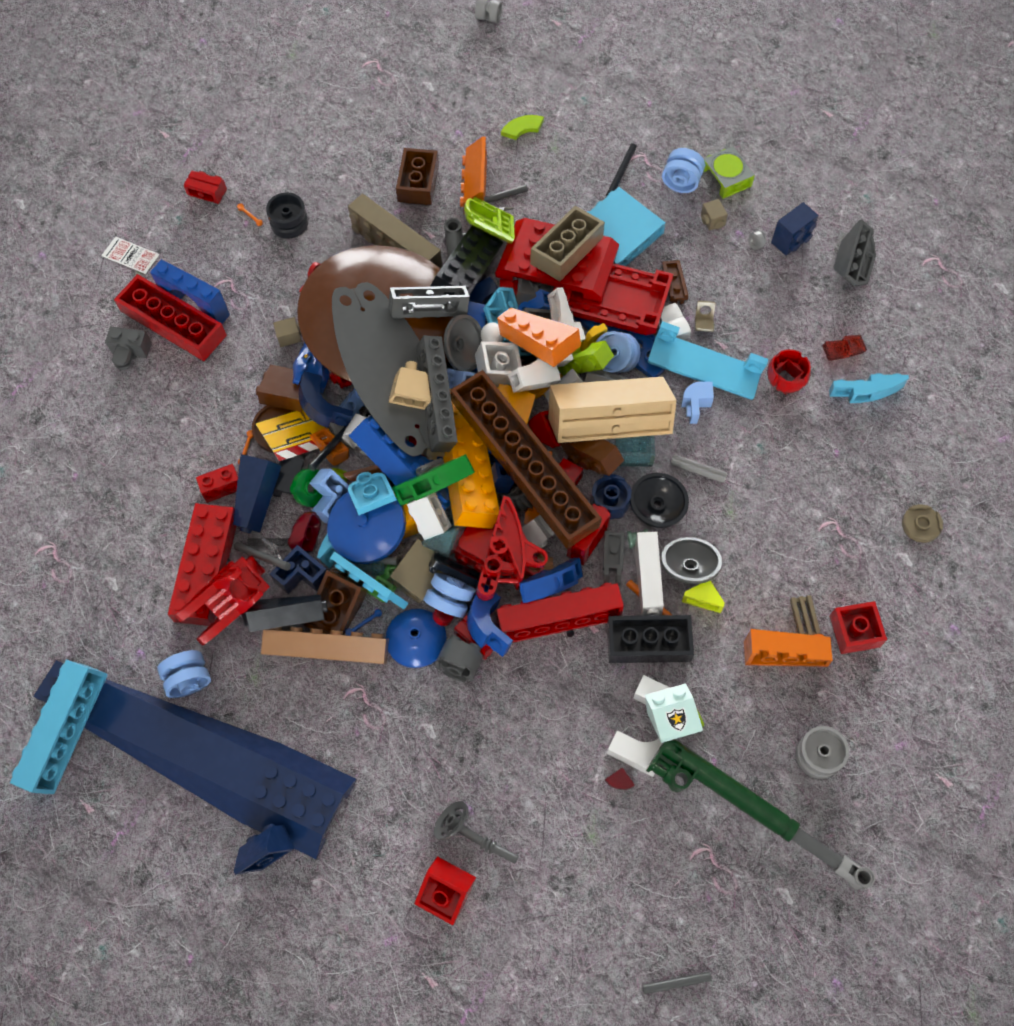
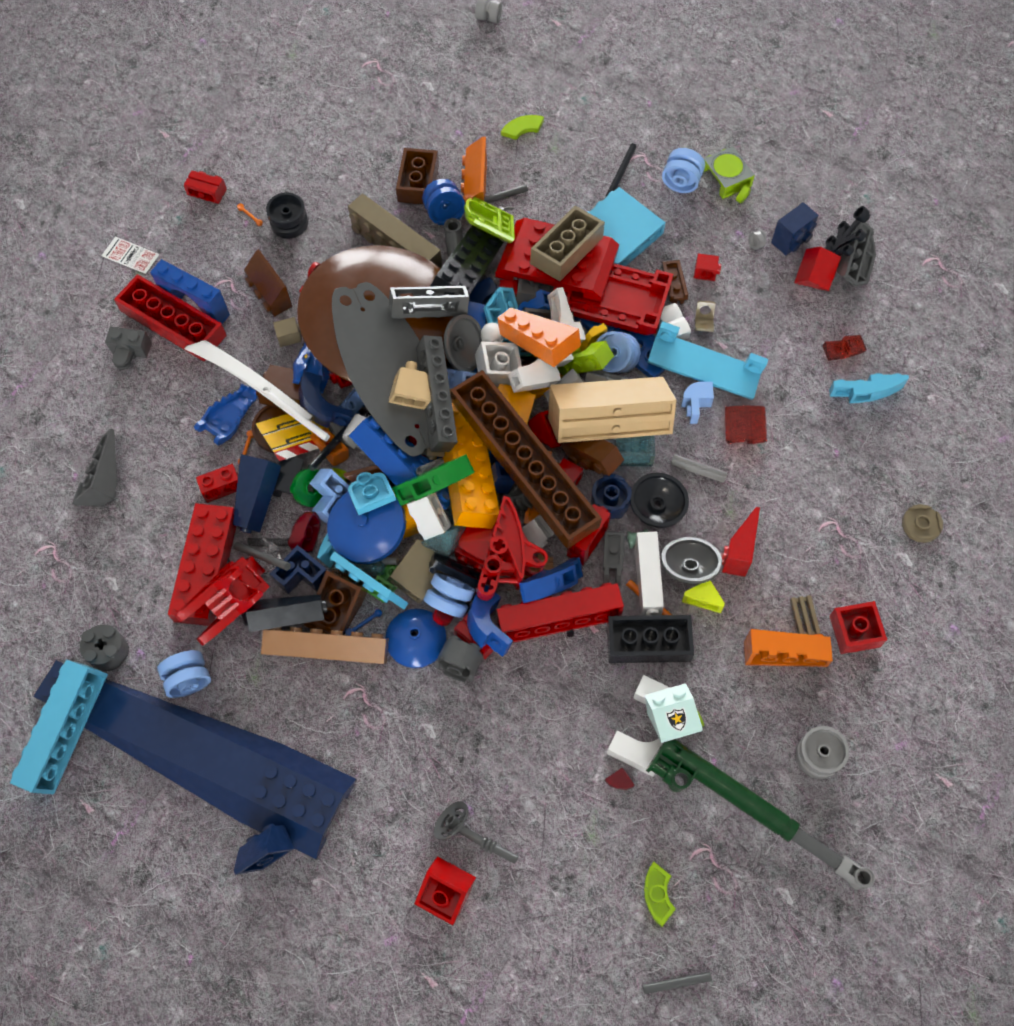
(102, 475): none -> dark grey wedge
(103, 647): none -> dark grey brick
(222, 359): none -> white piece
(225, 416): none -> blue animal
(267, 285): none -> reddish brown slope
(443, 201): none -> blue wheel
(656, 894): none -> lime tile
(707, 267): none -> red brick
(713, 214): dark tan brick -> none
(739, 553): none -> red slope
(743, 194): none -> lime tile
(745, 424): none -> clear red slope
(792, 363): red piece -> none
(818, 268): none -> red slope
(845, 234): none -> black plant

